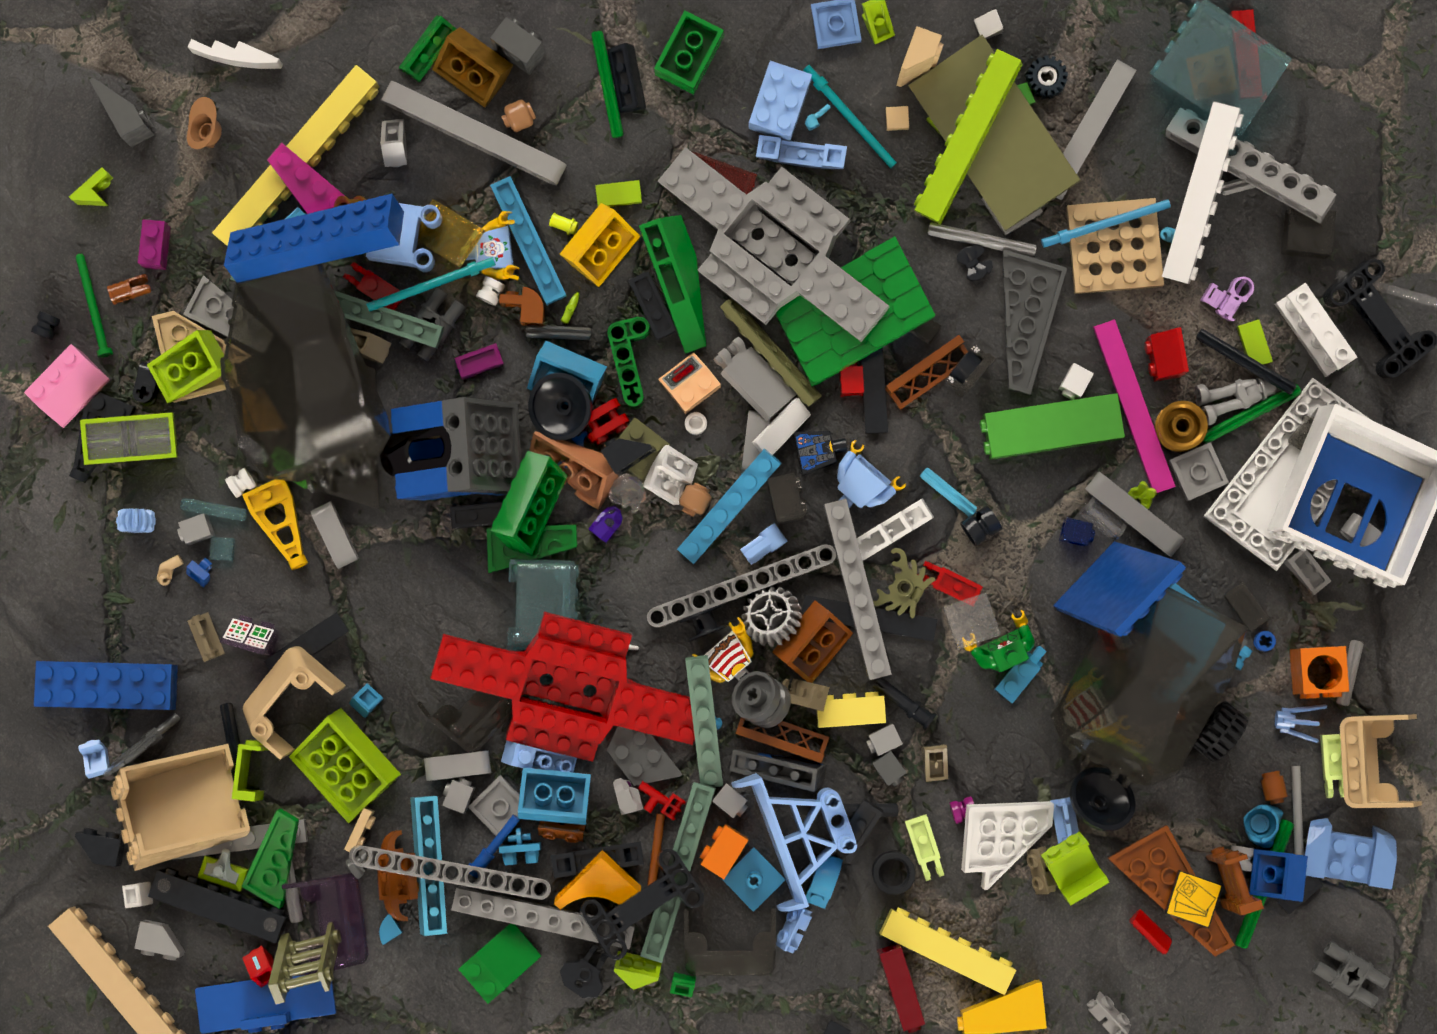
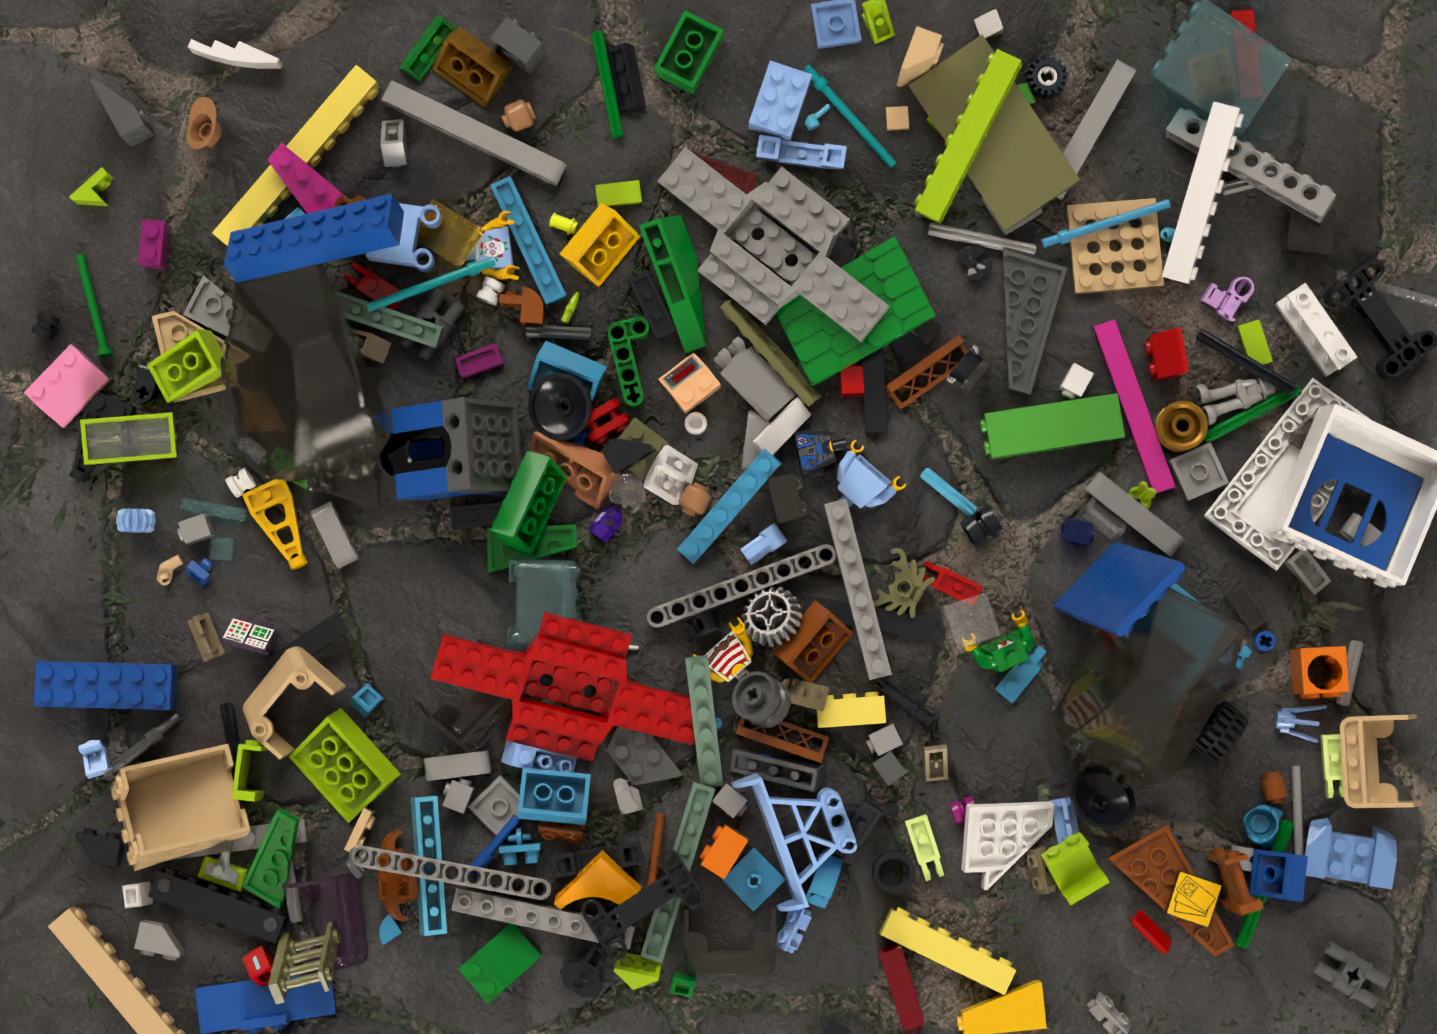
(129, 289): dark orange hinge -> none
(656, 796): red arm -> none
(893, 529): white slope -> none

